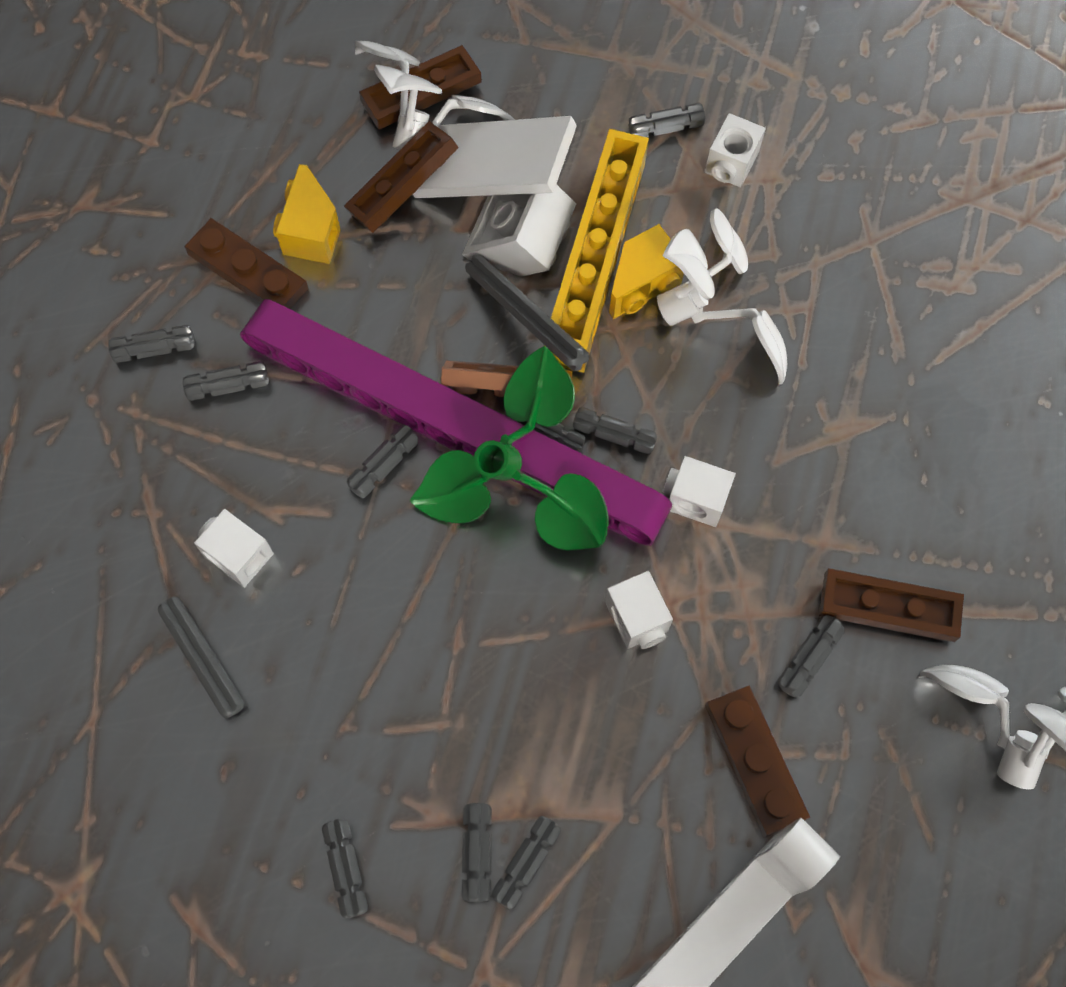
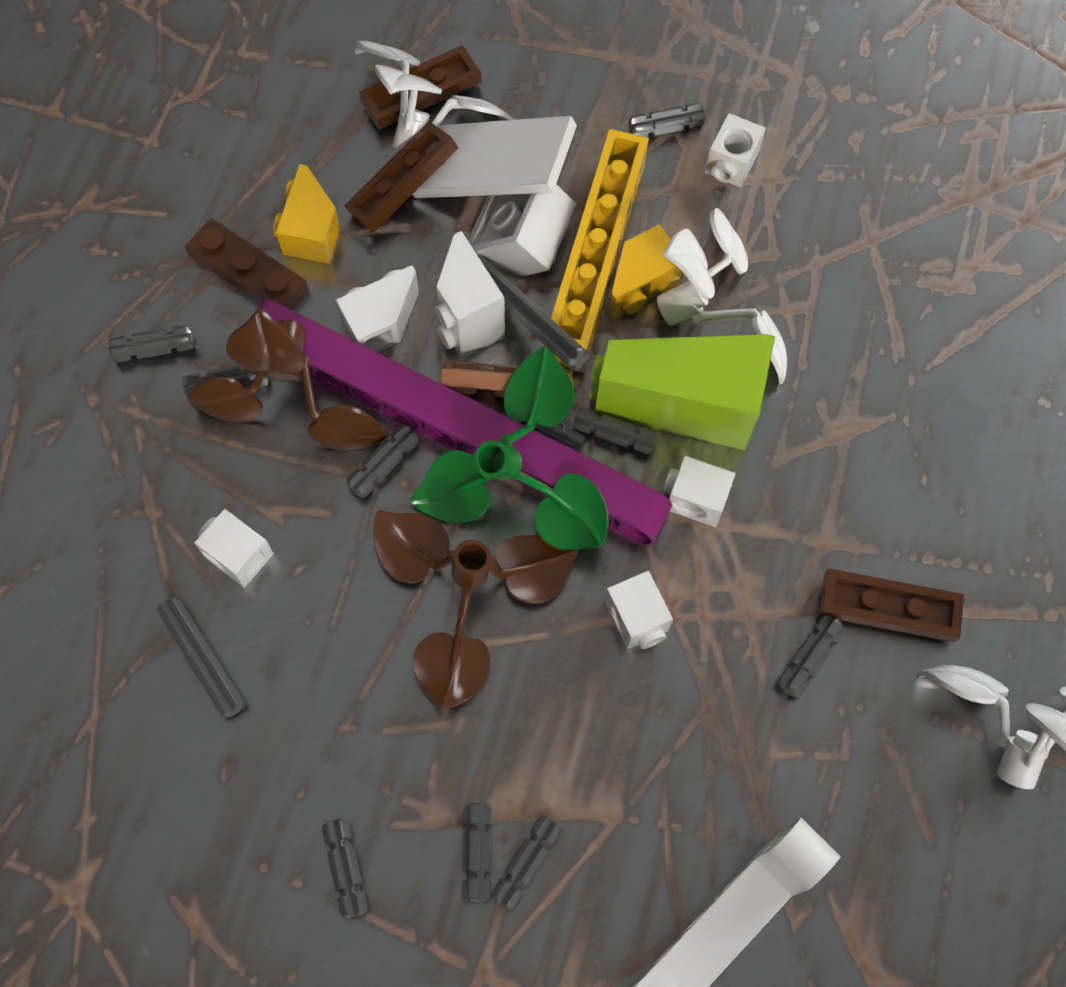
(279, 347): none -> reddish brown plant
(380, 310): none -> white slope
(412, 543): none -> reddish brown plant
(468, 301): none -> white slope
(686, 385): none -> lime slope
(756, 760): reddish brown plate -> none

